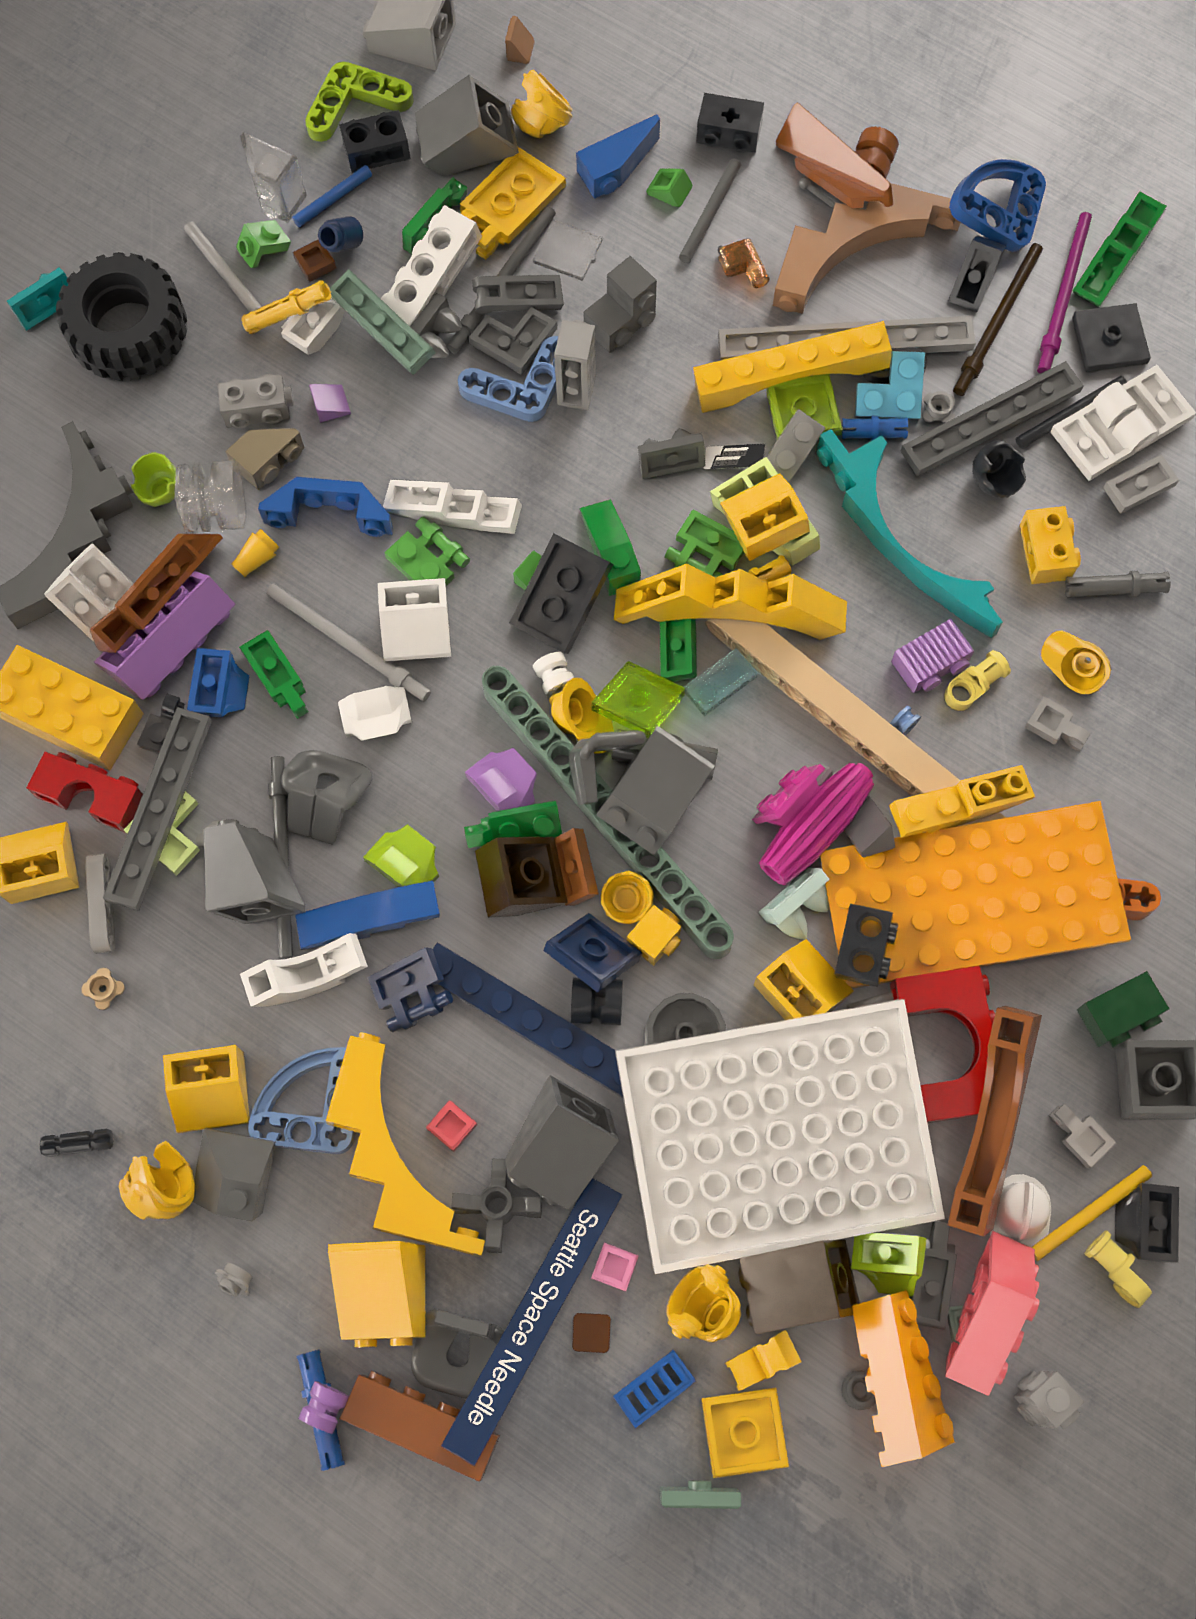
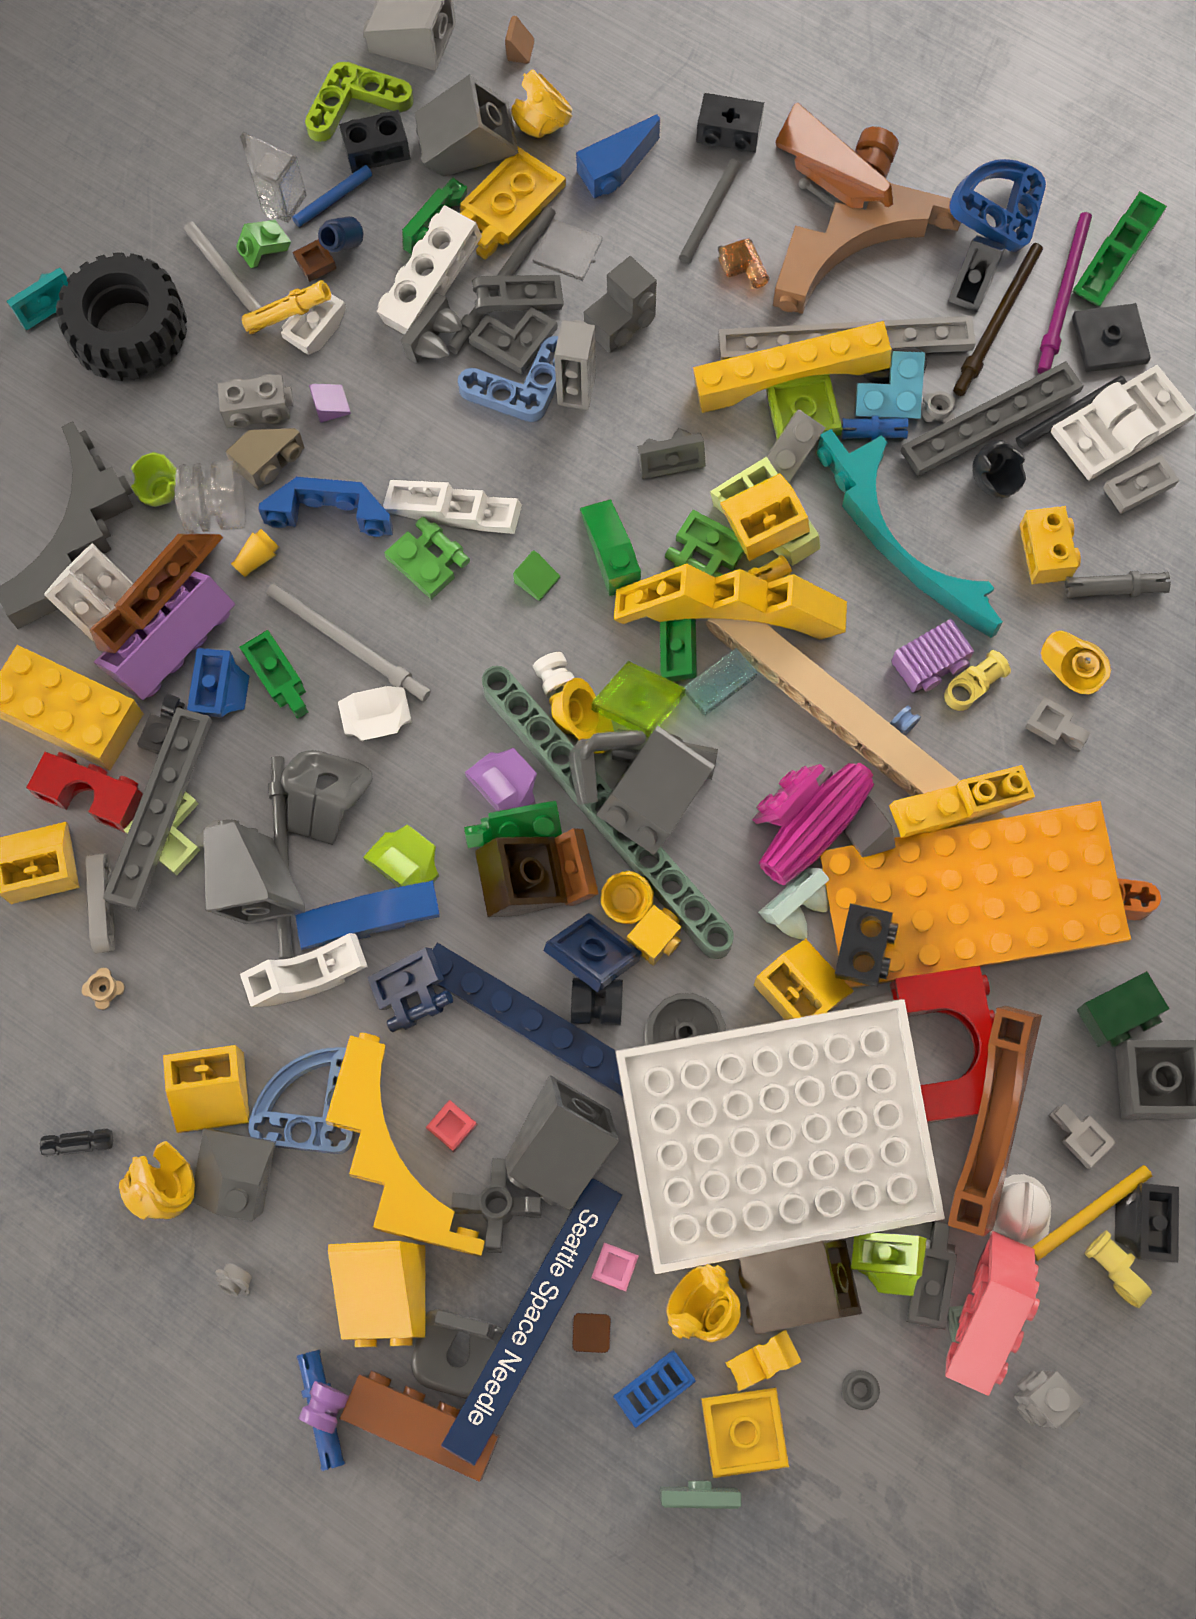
(381, 322): sand green tile -> none
(414, 619): white slope -> none
(561, 593): black plate -> none
(670, 186): bright green slope -> none
(733, 456): sticker -> none
(901, 1380): light orange wedge -> none

